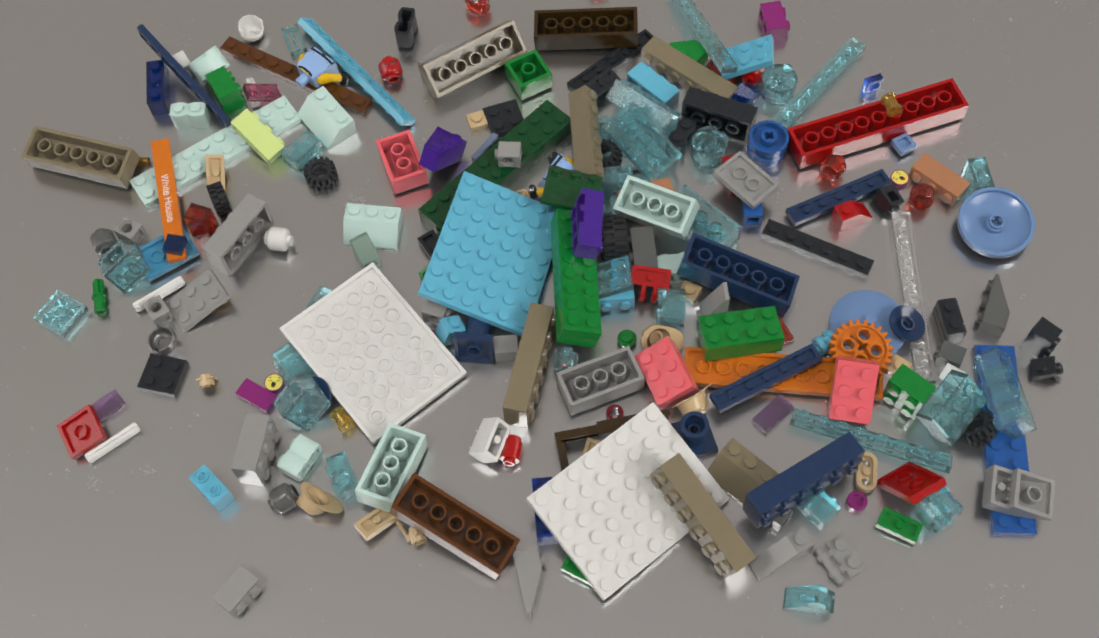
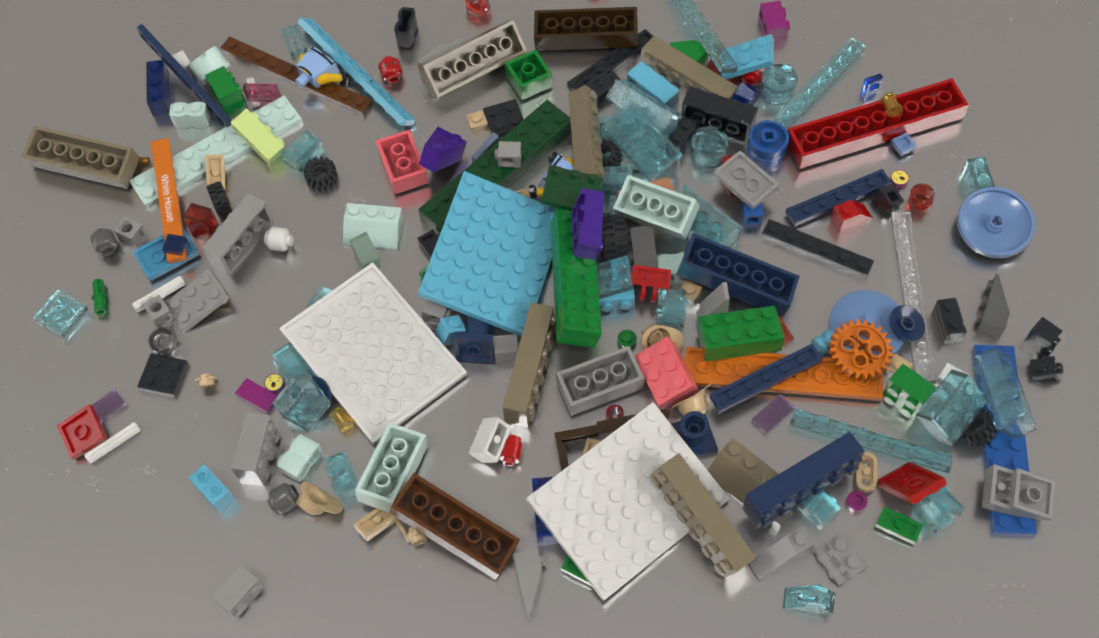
(124, 265): clear light blue slope -> none
(251, 28): white hair -> none
(326, 118): light aqua slope -> none
(564, 359): clear light blue head -> none
(832, 167): clear red head -> none
(853, 389): coral brick -> none
(945, 182): nougat brick -> none
(949, 353): dark grey brick -> none

